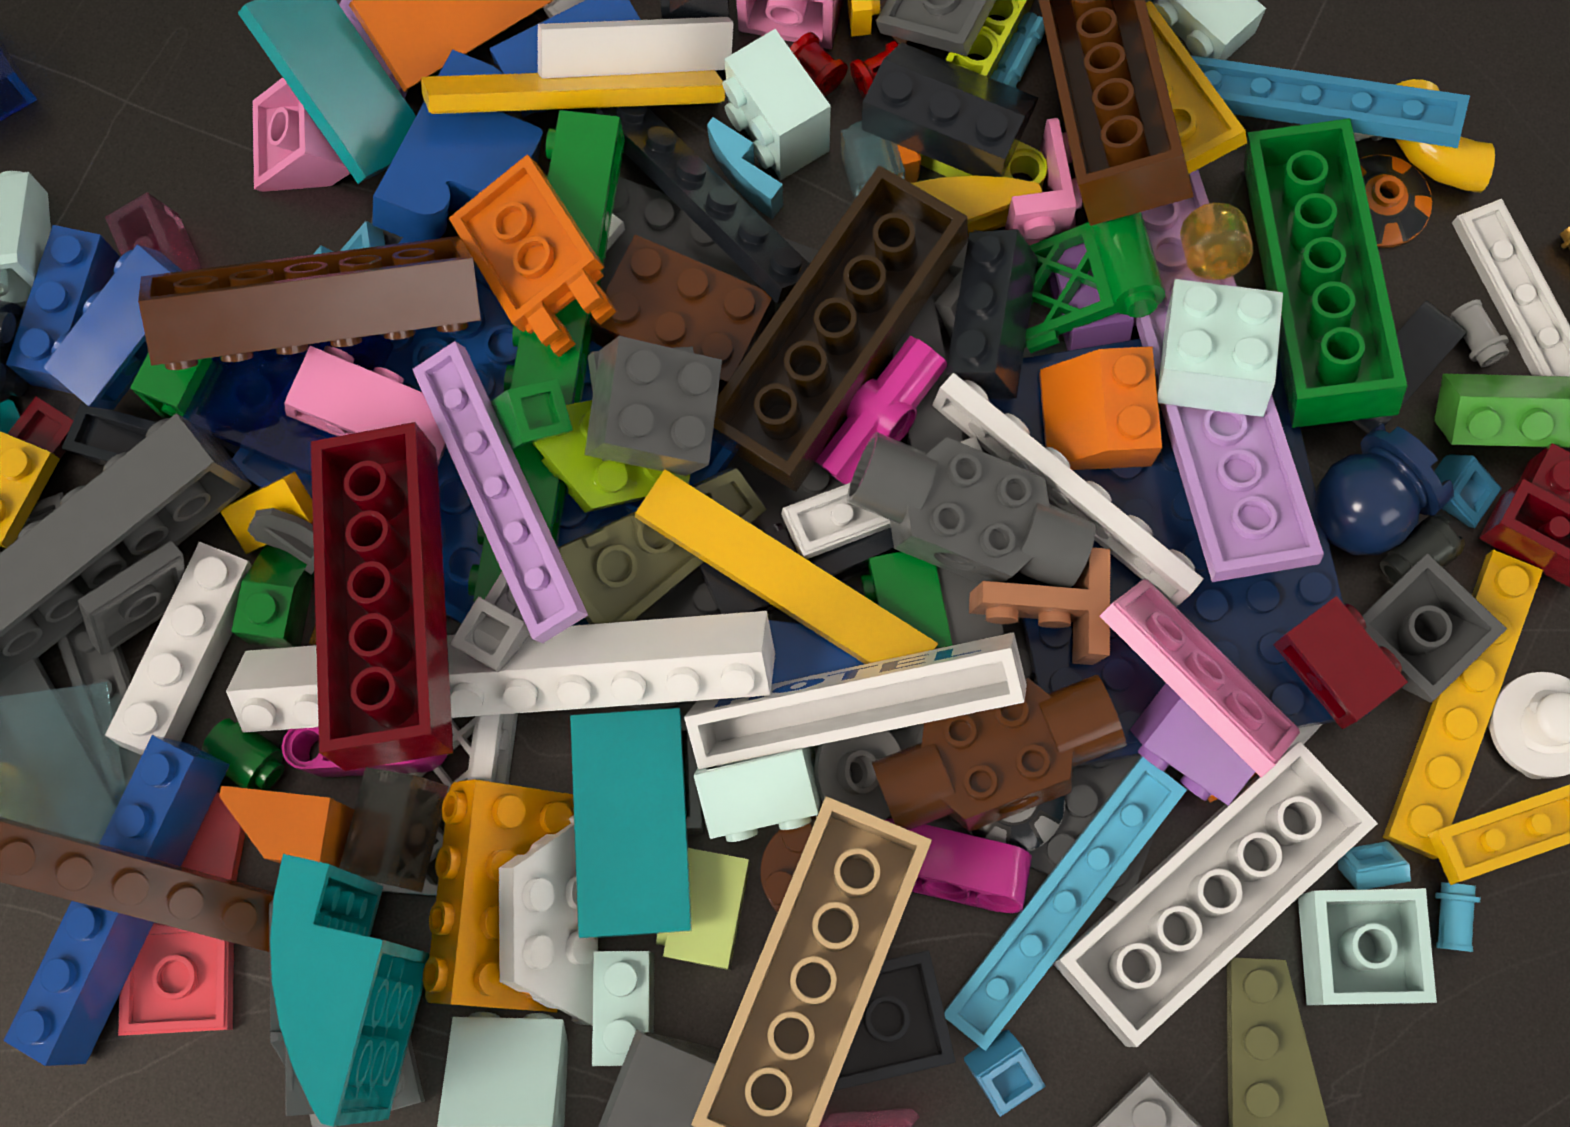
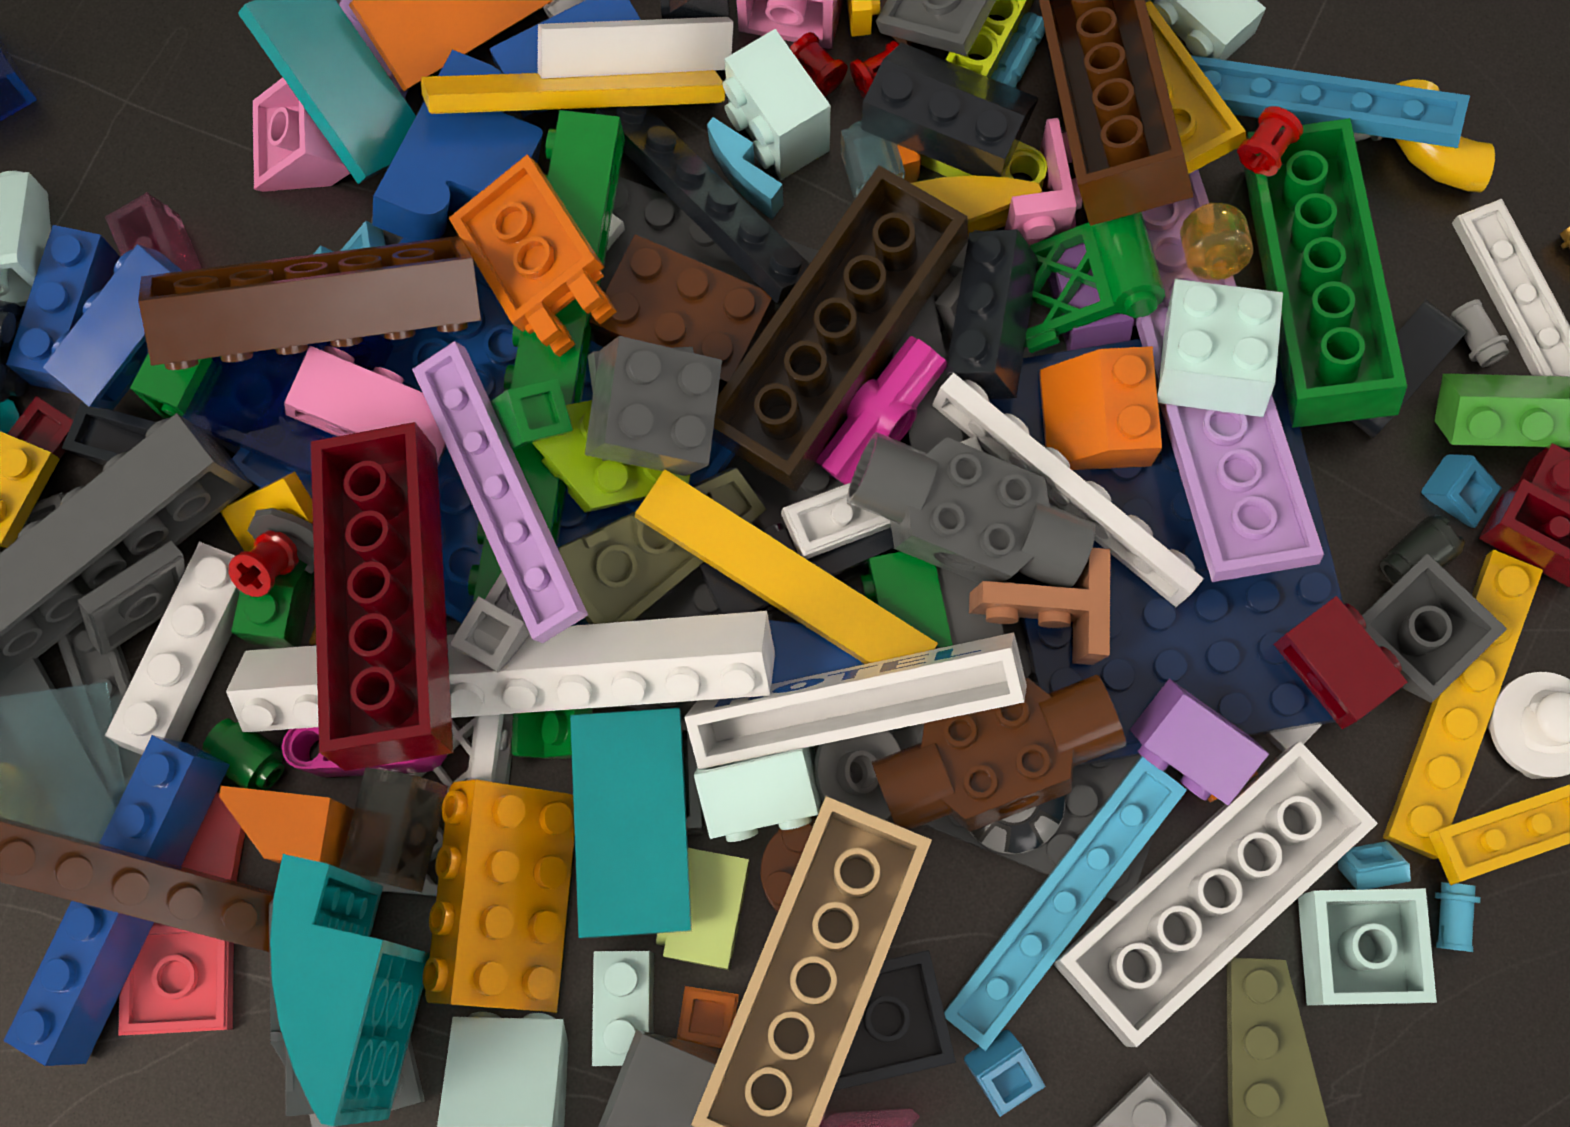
(256, 569): none -> red bush
(540, 928): white wing -> none
(543, 734): none -> green bracket
(706, 1016): none -> orange tile
(973, 870): dark pink beam -> none
(1202, 676): bright pink tile -> none
(1270, 141): none -> red bush
(1377, 496): dark blue tile -> none
(1406, 214): dish -> none

